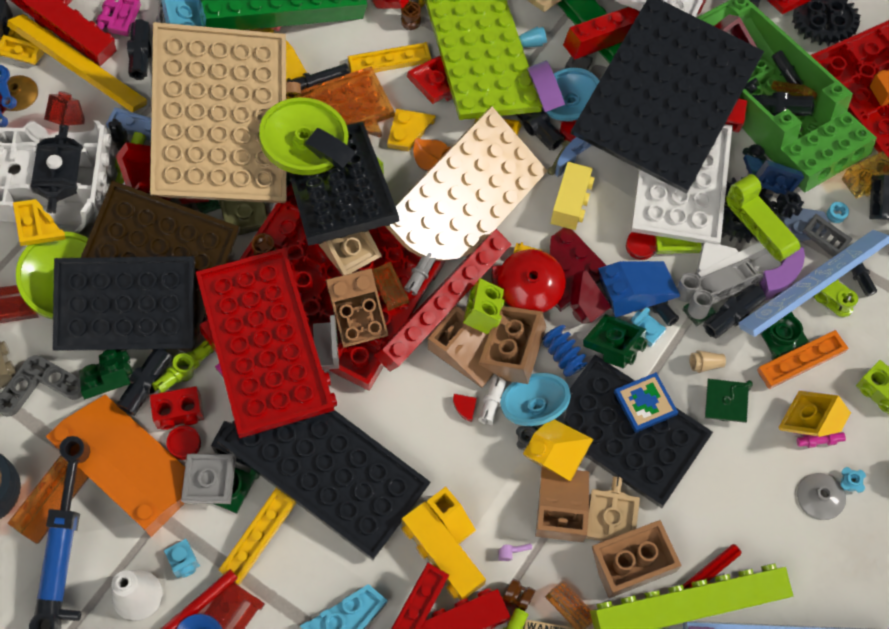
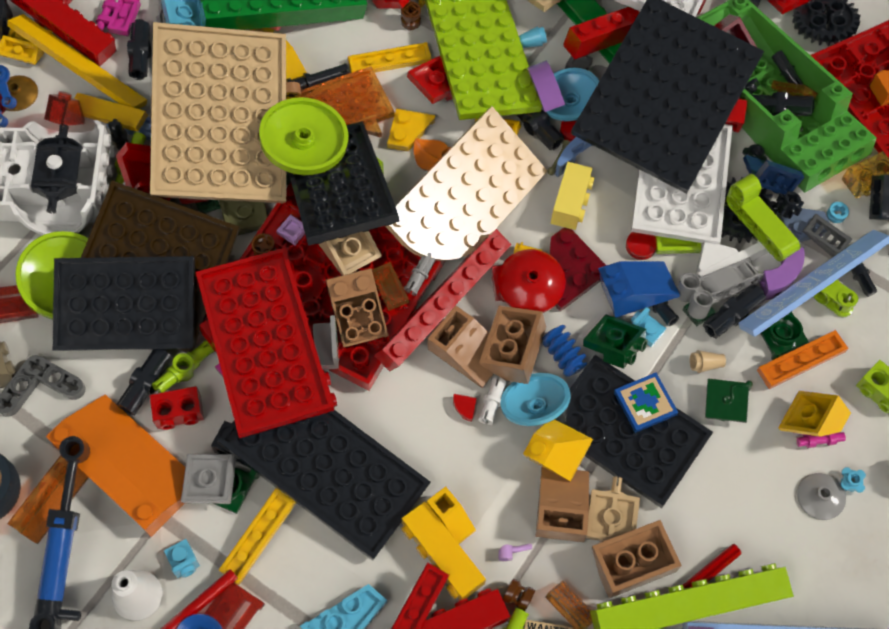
(35, 224): yellow wing -> none
(106, 111): none -> yellow tile
(108, 375): dark green plate -> none
(183, 441): red piece -> none
(291, 230): none -> lavender tile
(330, 147): black slope -> none
(484, 306): lime brick -> none
(522, 432): dark grey plate -> none
(587, 299): dark red slope -> none

